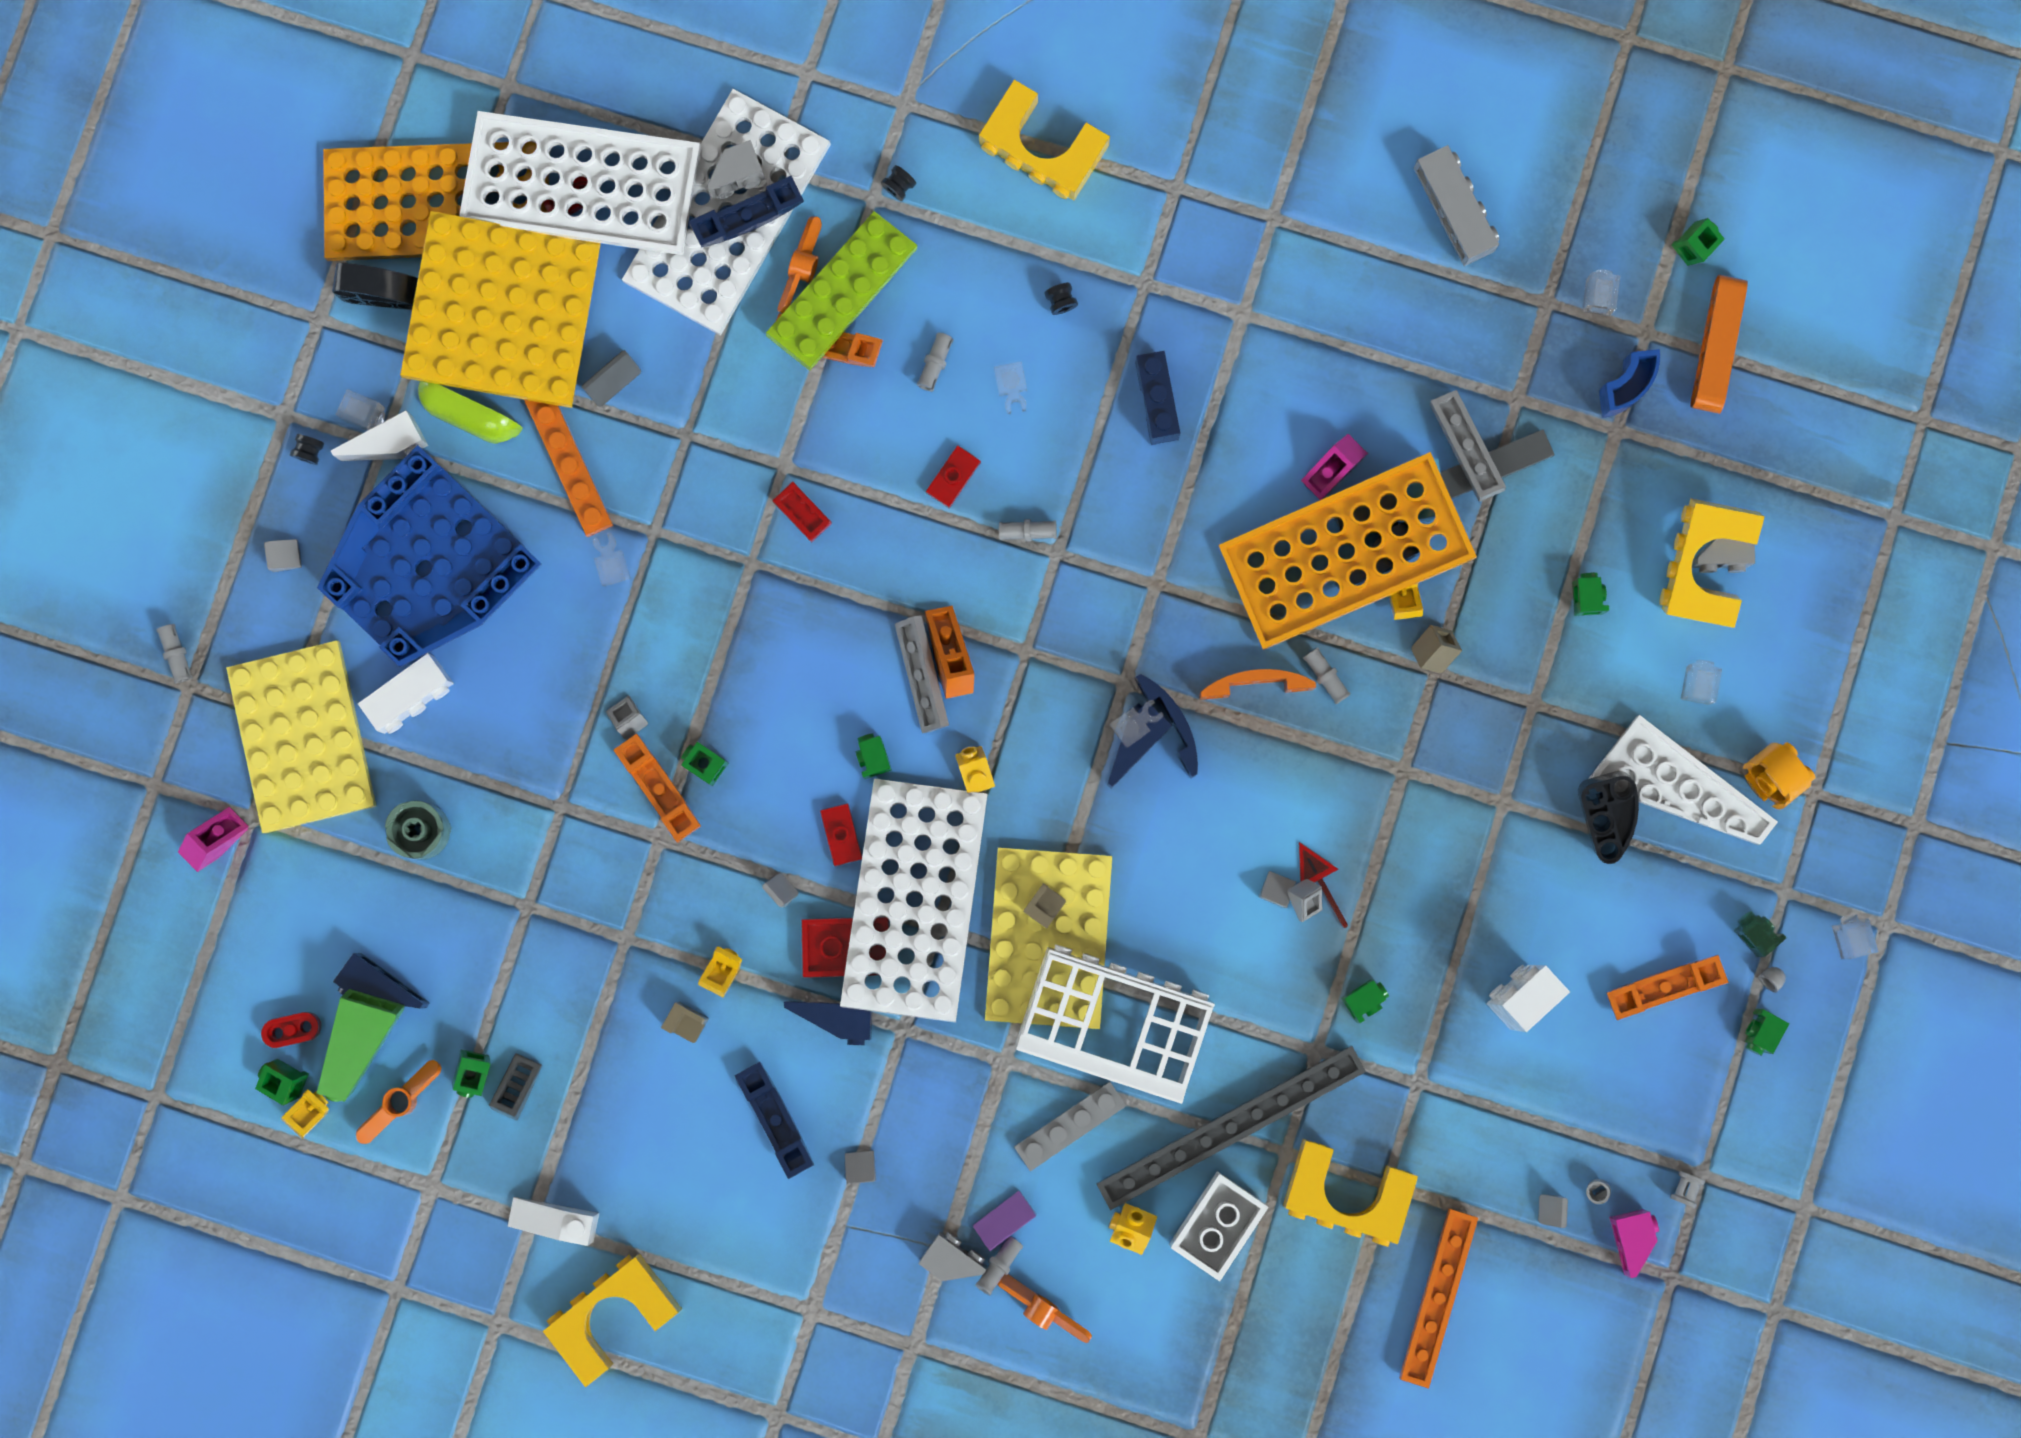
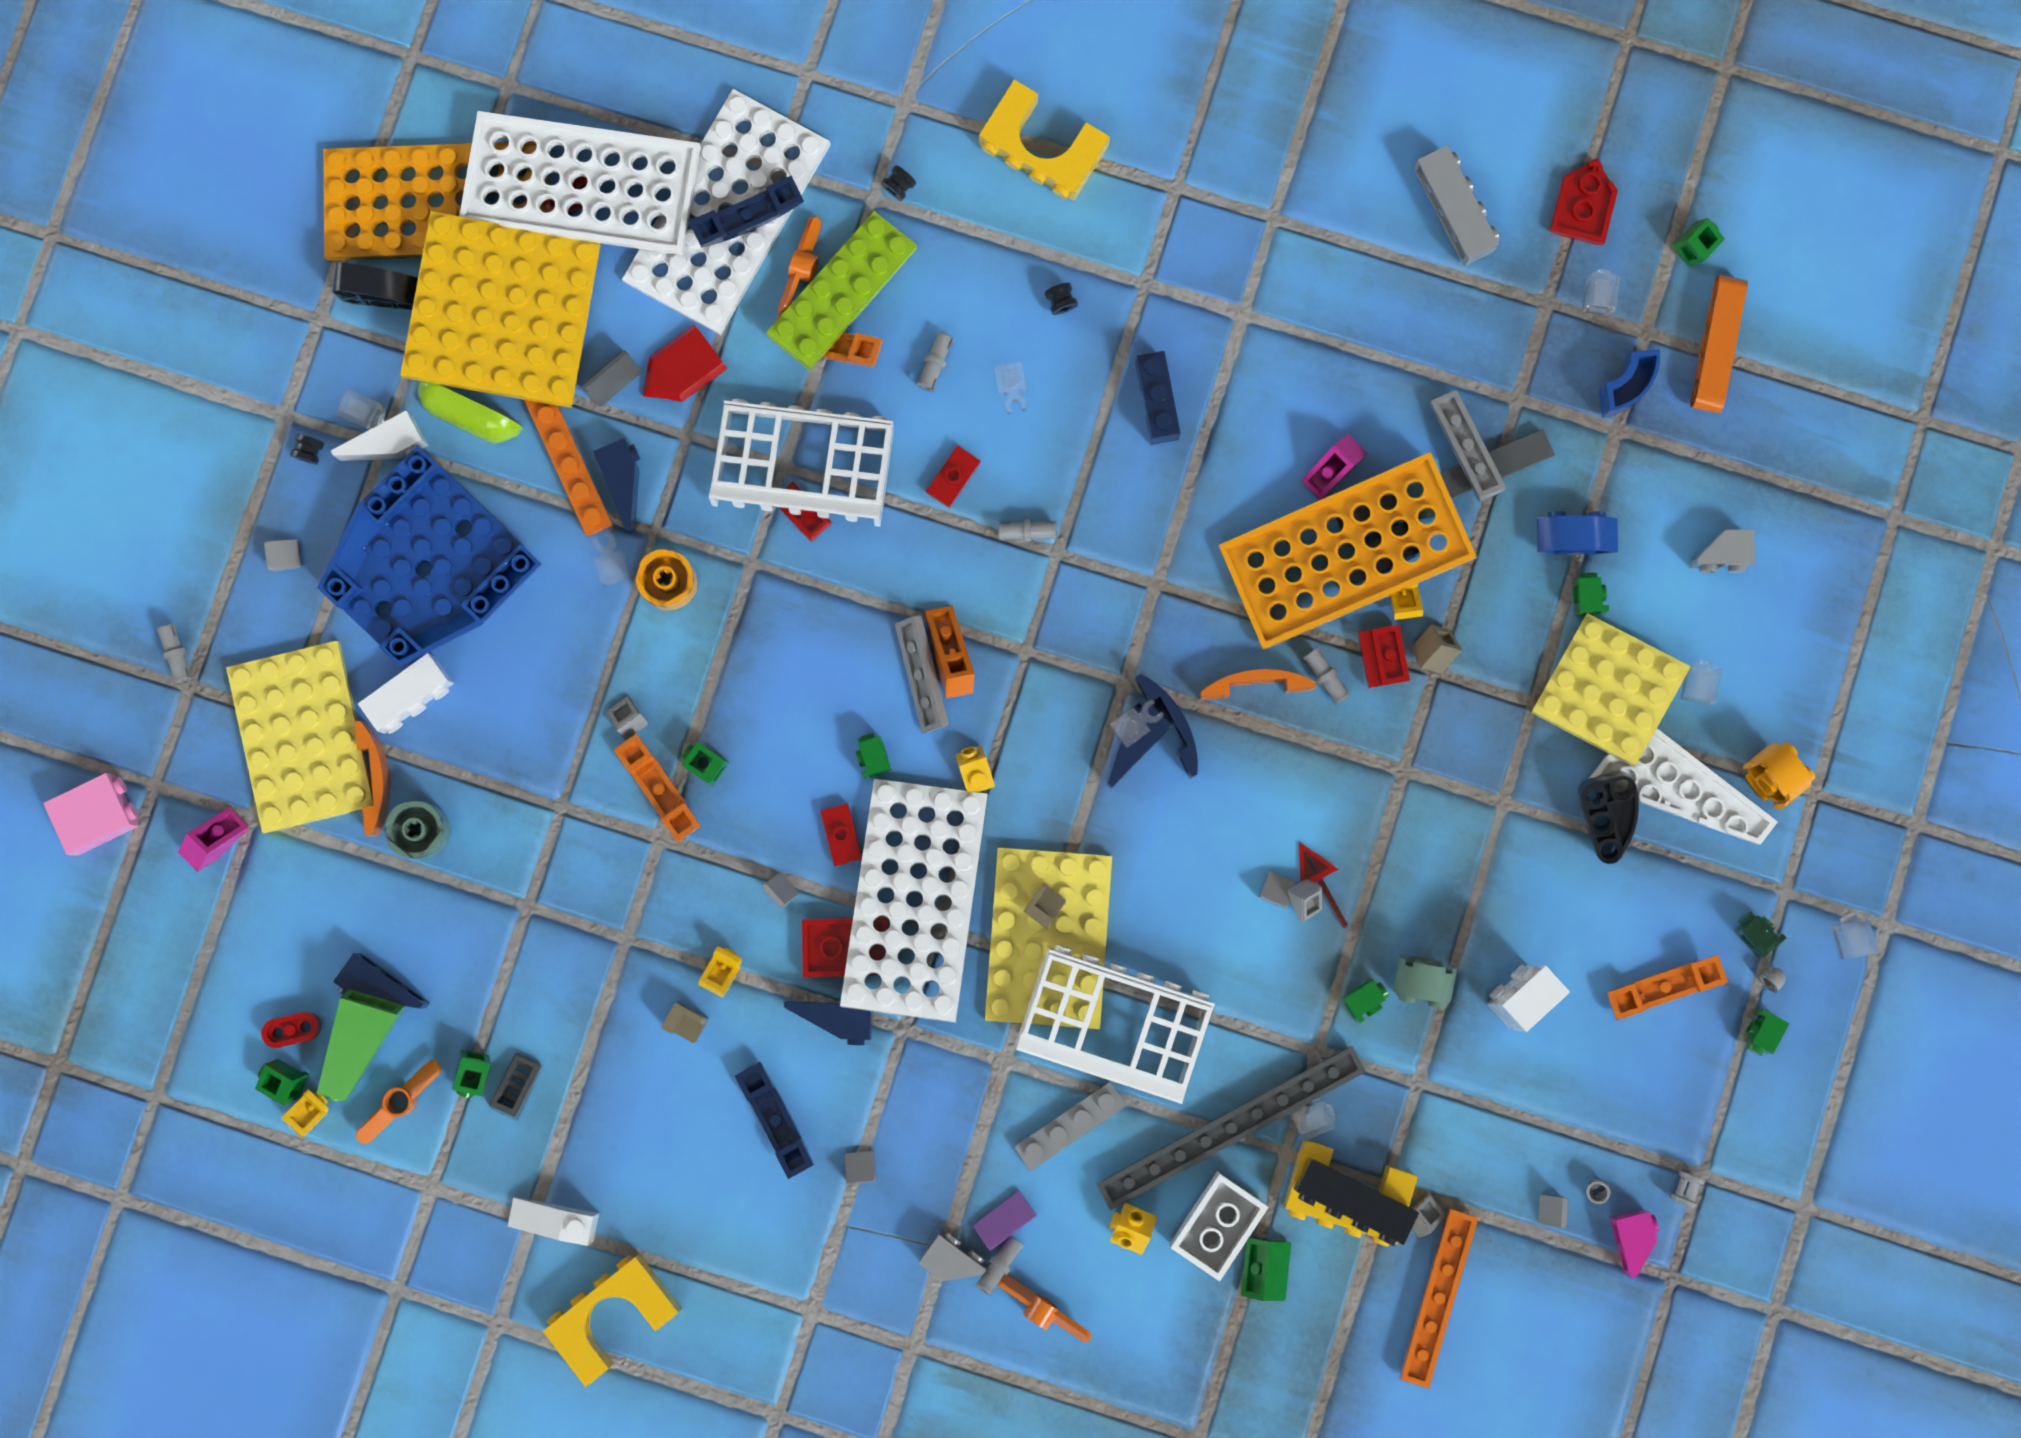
(92, 814): none -> bright pink brick
(374, 815): none -> orange slope
(621, 475): none -> dark blue slope
(651, 574): none -> light orange brick
(682, 367): none -> red tile
(735, 170): light grey slope -> none
(796, 500): none -> white window
(1266, 1269): none -> green panel
(1314, 1119): none -> clear brick
(1356, 1201): none -> black brick
(1383, 656): none -> red plate
(1424, 980): none -> sand green brick
(1429, 1216): none -> light grey slope
(1577, 534): none -> blue brick
(1585, 205): none -> red tile
(1611, 690): none -> light yellow plate
(1704, 523): yellow arch -> none

